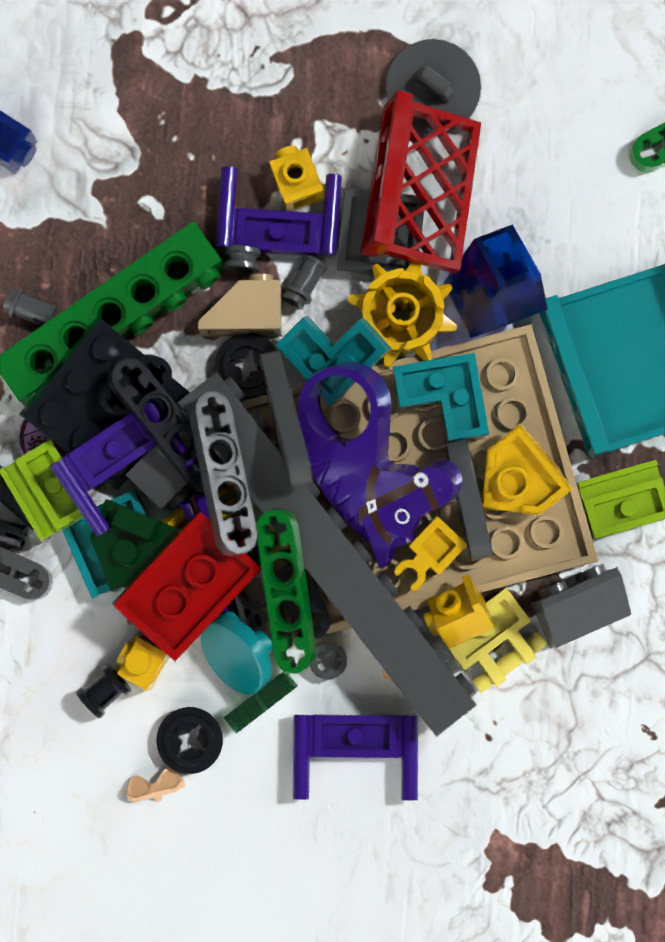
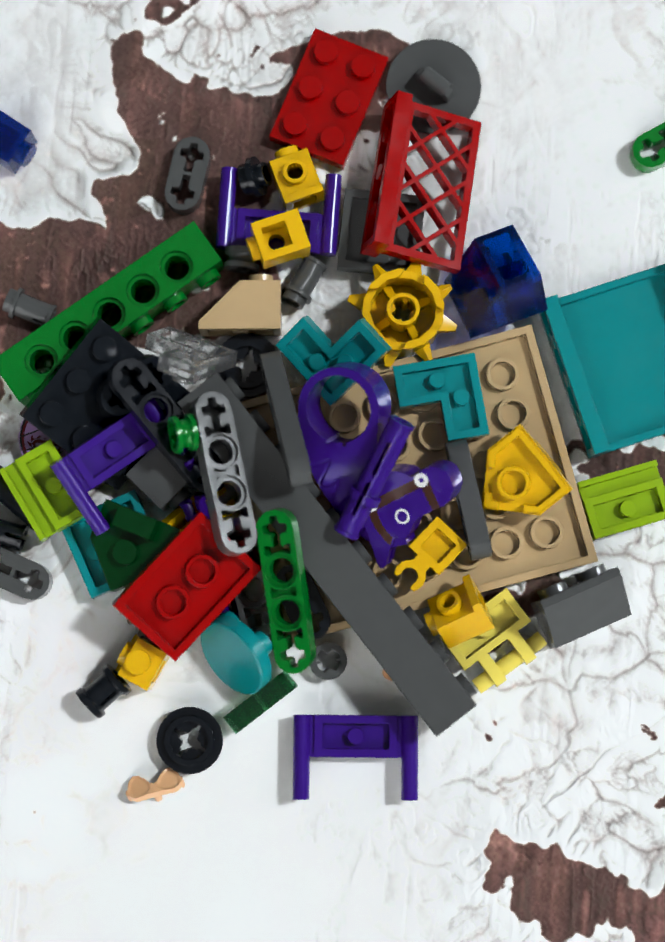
(179, 173): none -> dark grey beam
(183, 433): none -> green bush
(188, 356): none -> clear plate
(254, 177): none -> black plate
(284, 226): none -> yellow brick
(329, 98): none -> red plate
(353, 520): none -> dark purple pin

